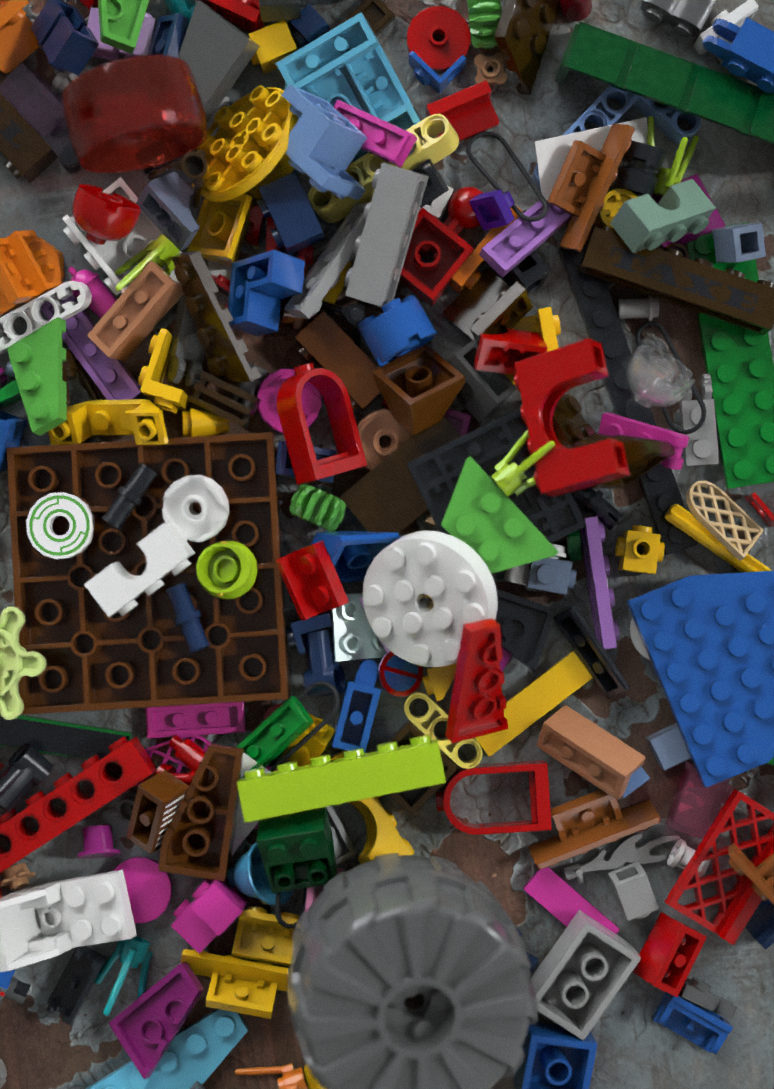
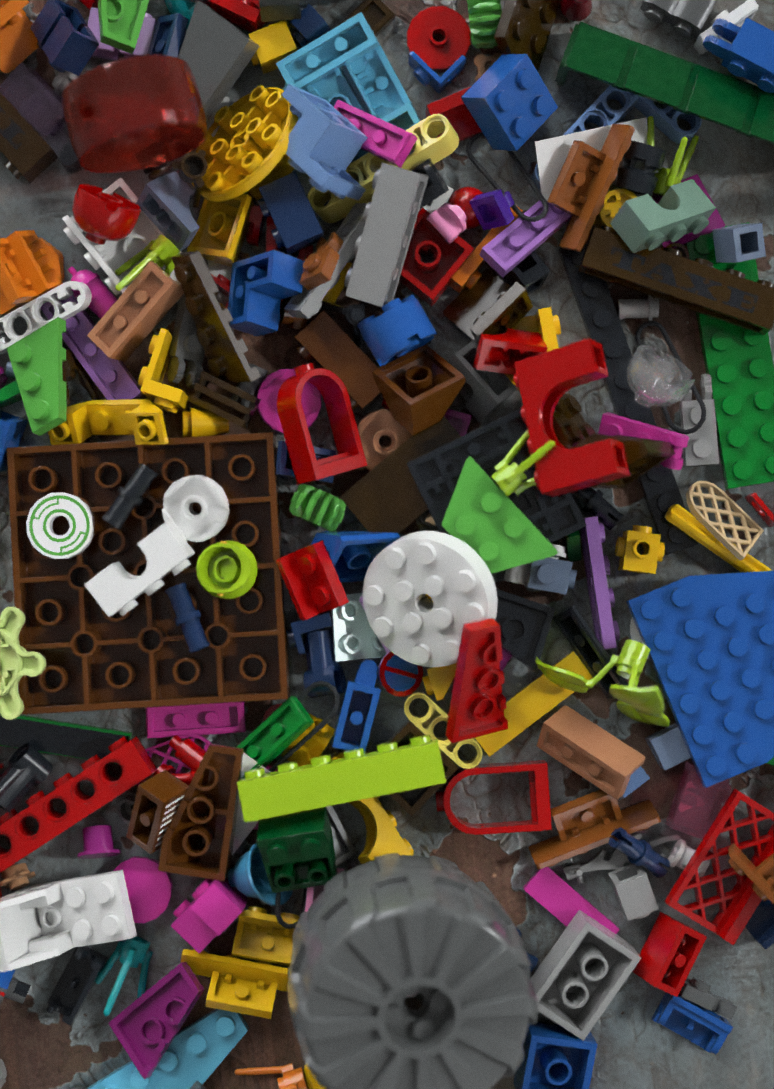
(321, 264): none -> dark orange plate
(448, 221): none -> bright pink plate
(509, 102): none -> blue brick
(636, 703): none -> lime plant
(639, 852): none -> dark blue pin

